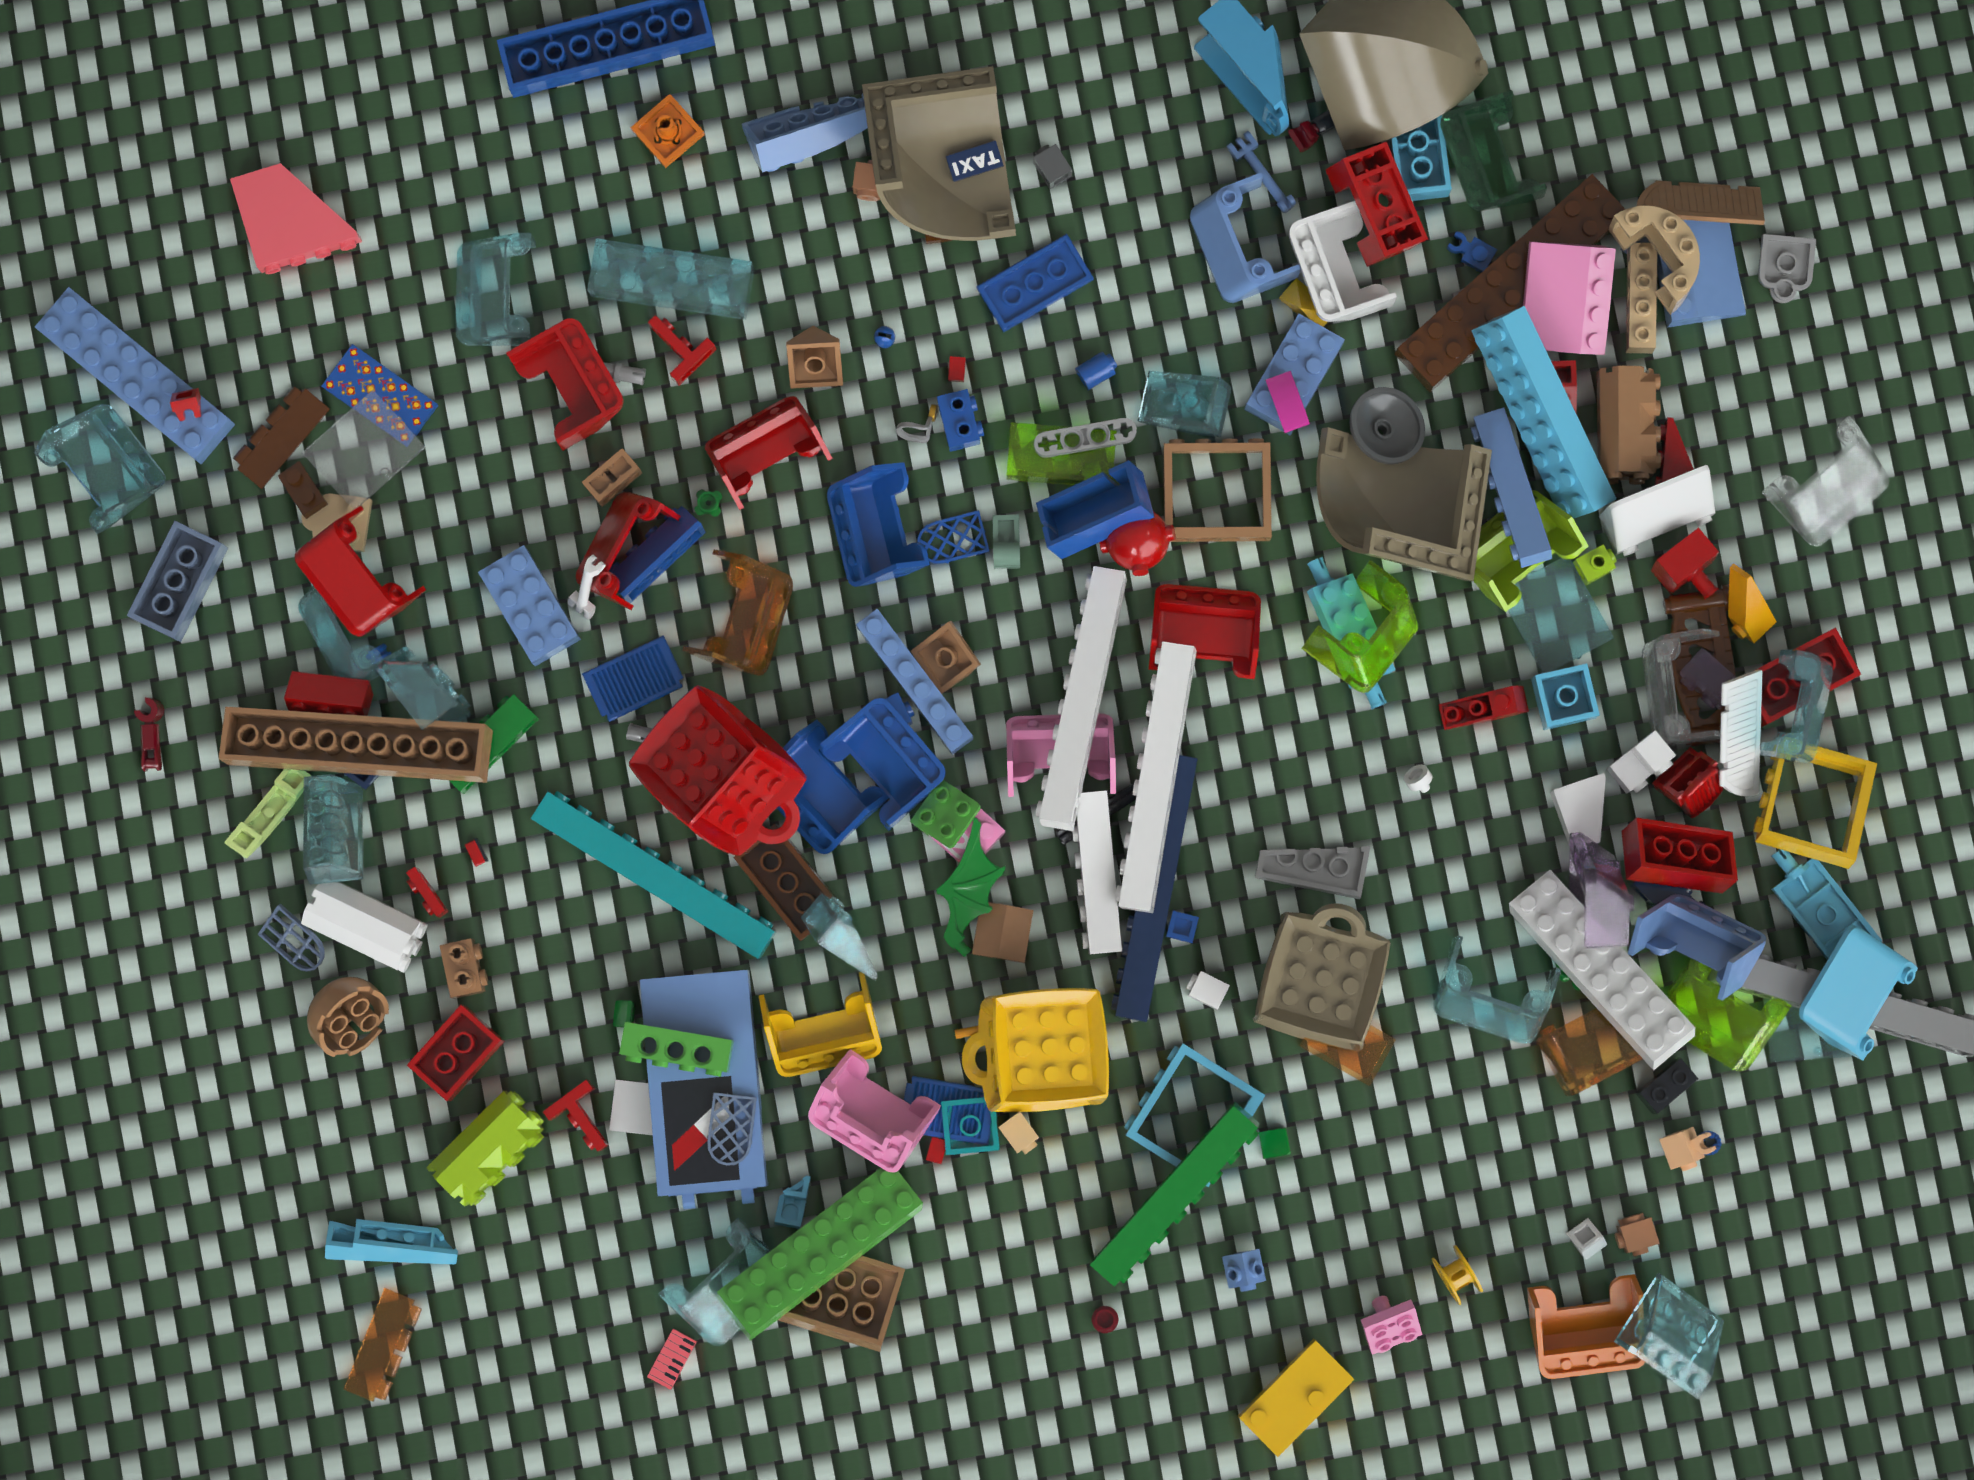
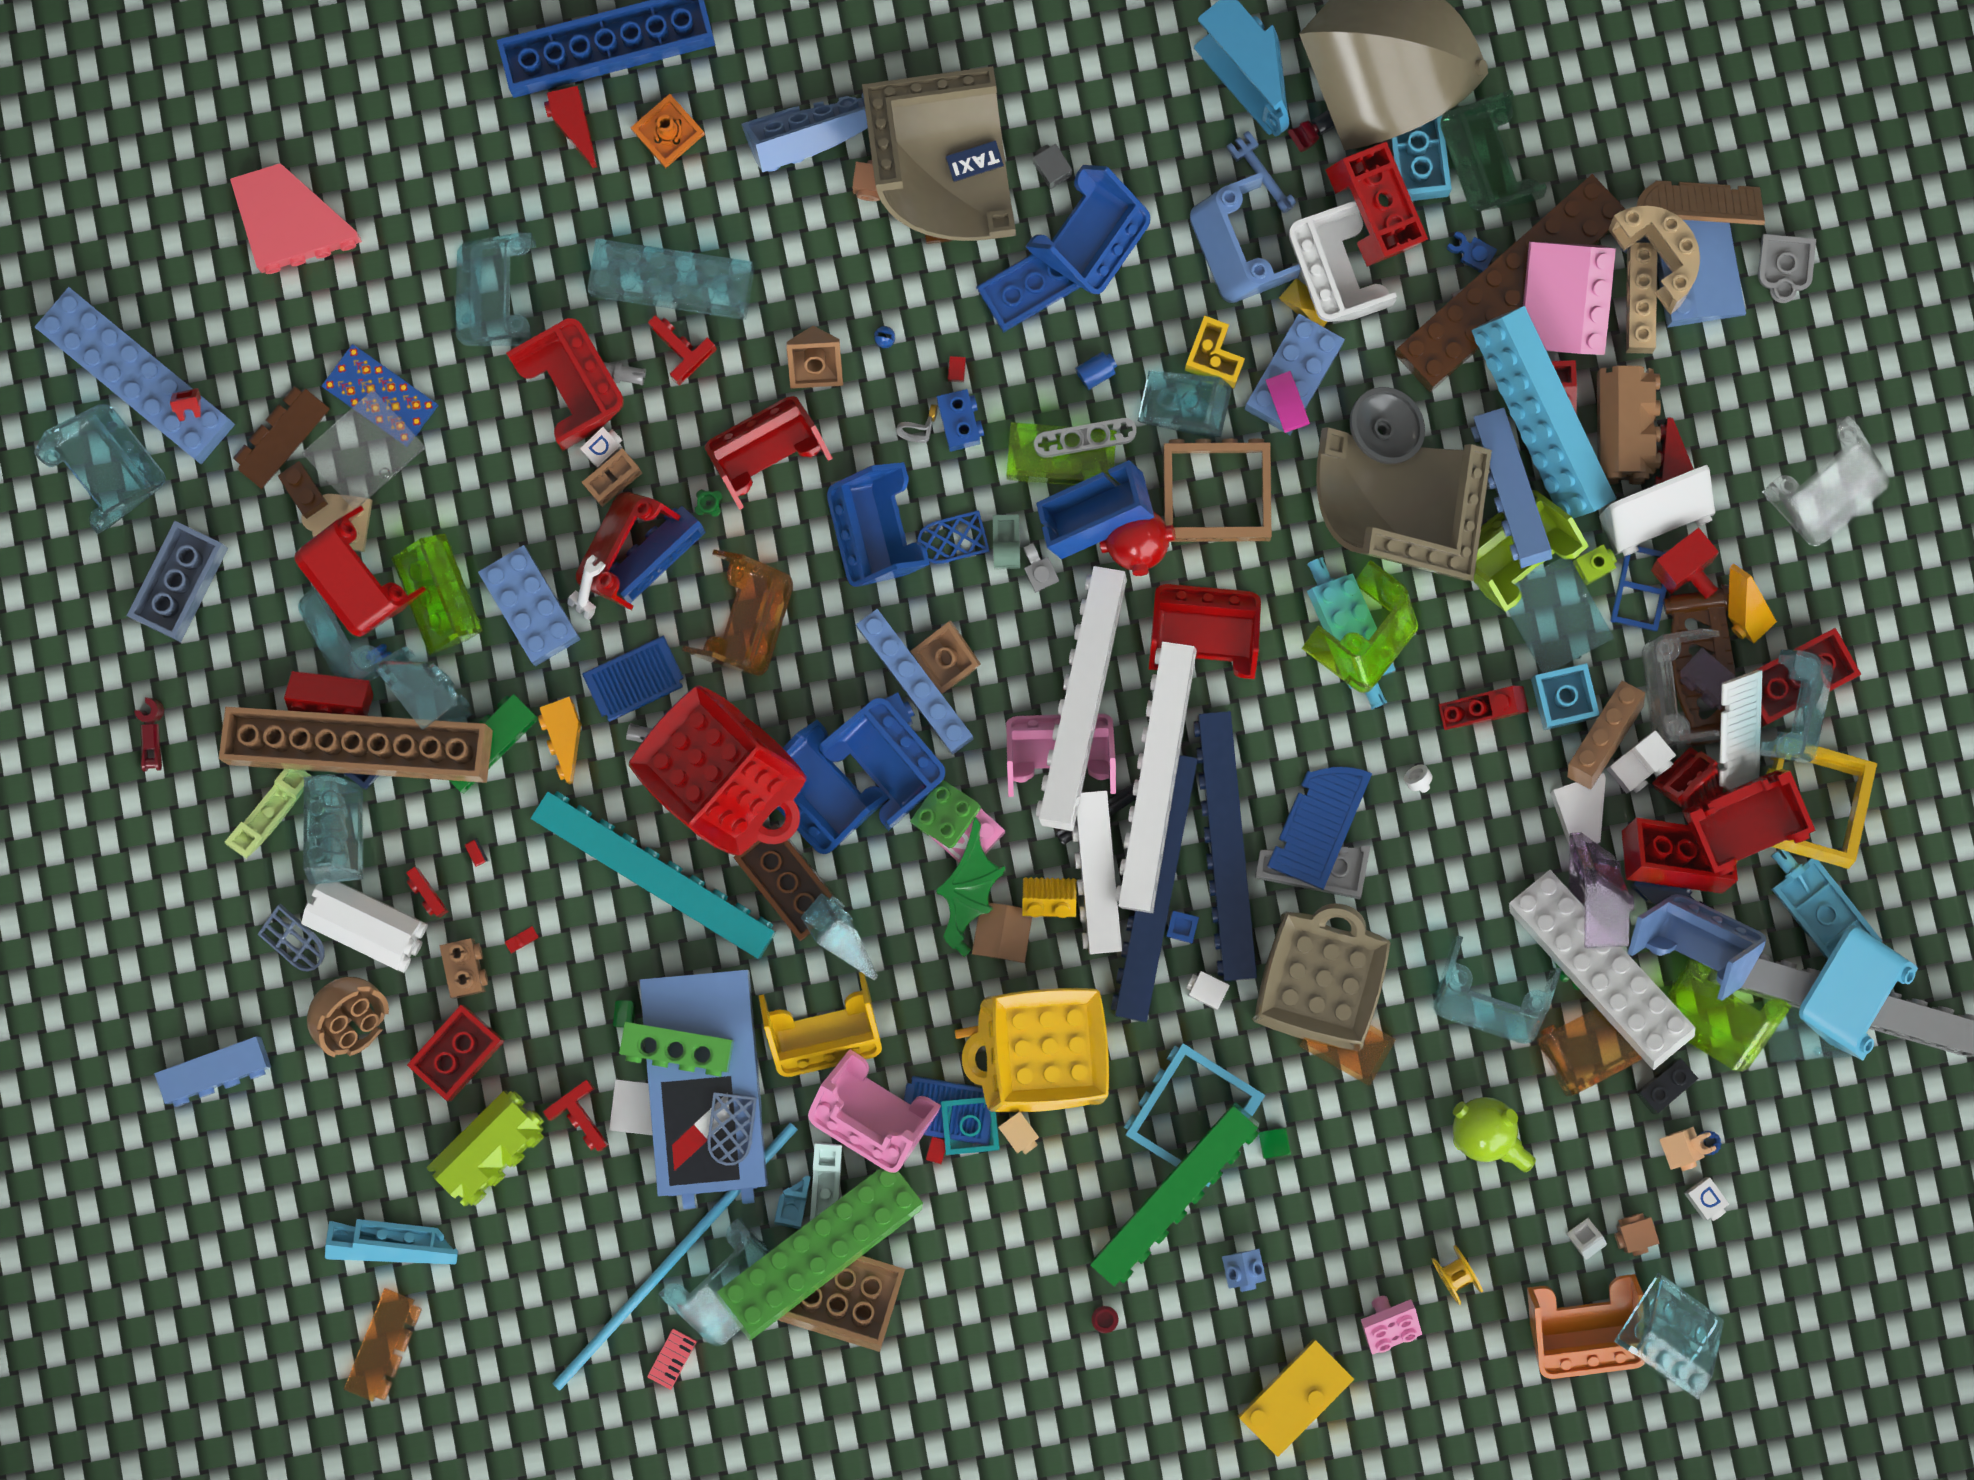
(213, 1070): none -> medium blue brick
(445, 608): none -> clear neon green slope
(521, 939): none -> red piece
(564, 731): none -> light orange slope
(569, 116): none -> red slope
(601, 446): none -> white brick
(664, 1268): none -> medium azure piece
(825, 1177): none -> light aqua slope
(1040, 572): none -> light grey plate
(1049, 897): none -> yellow brick
(1097, 231): none -> blue windscreen
(1208, 358): none -> yellow brick
(1226, 846): none -> dark blue brick
(1319, 824): none -> blue piece
(1489, 1132): none -> lime piece
(1606, 735): none -> medium nougat brick
(1622, 583): none -> blue window
(1707, 1199): none -> white brick
(1749, 820): none -> red windscreen

